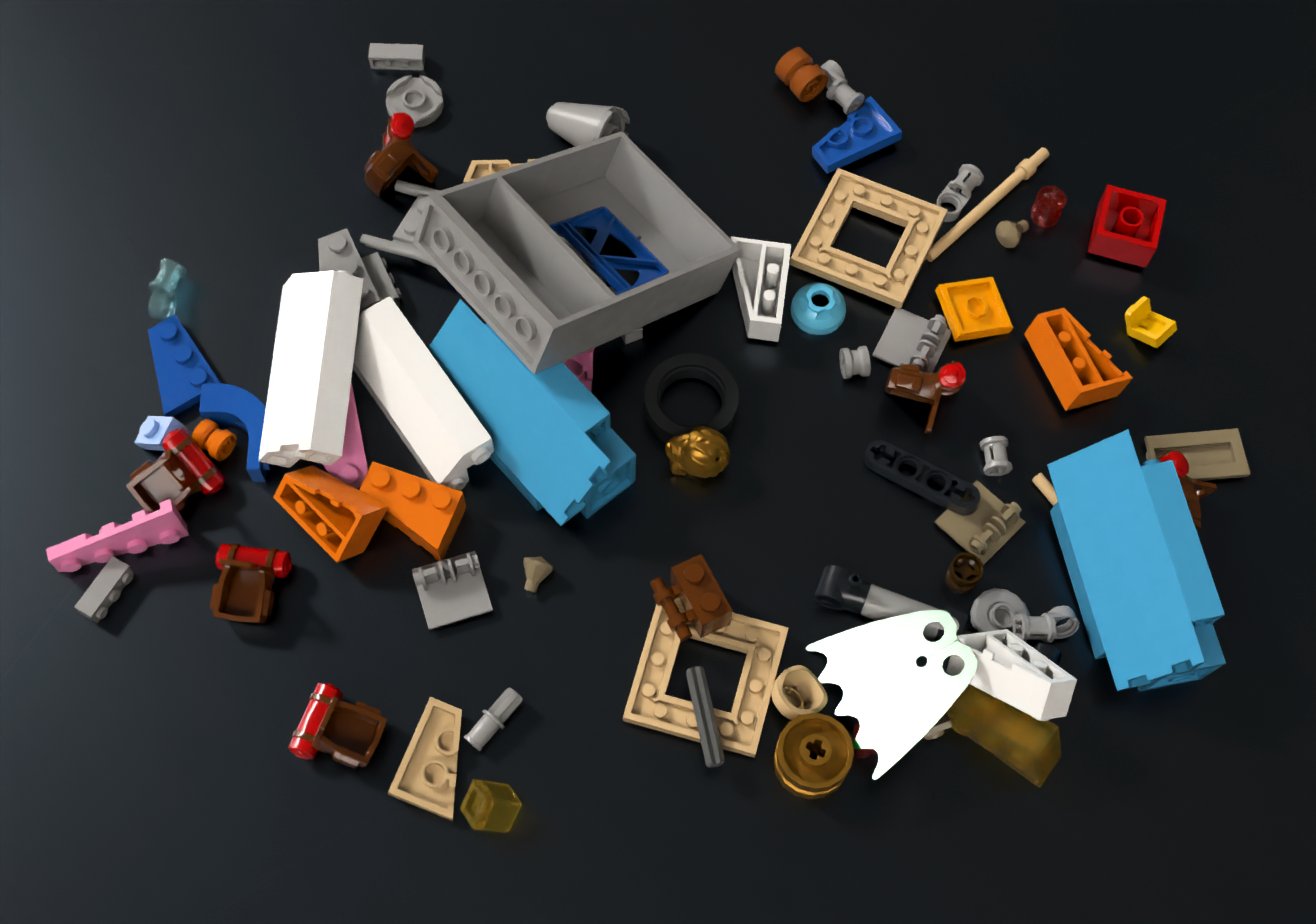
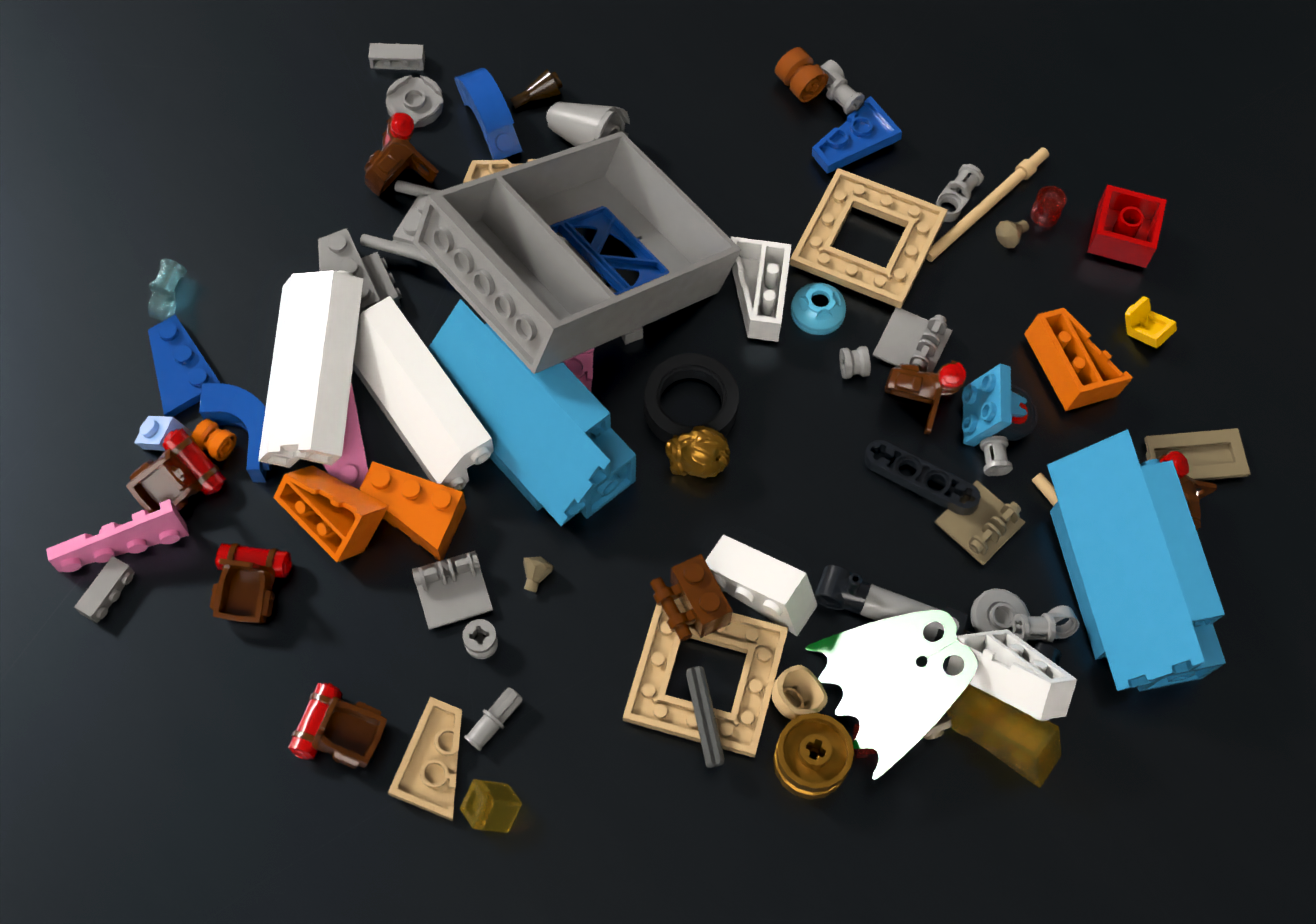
(482, 646): none -> light grey wheel
(491, 110): none -> blue arch
(543, 87): none -> dark brown cone
(763, 583): none -> white wedge
(967, 566): dark brown wheel -> none
(974, 309): light orange tile -> none
(996, 408): none -> dark azure plate

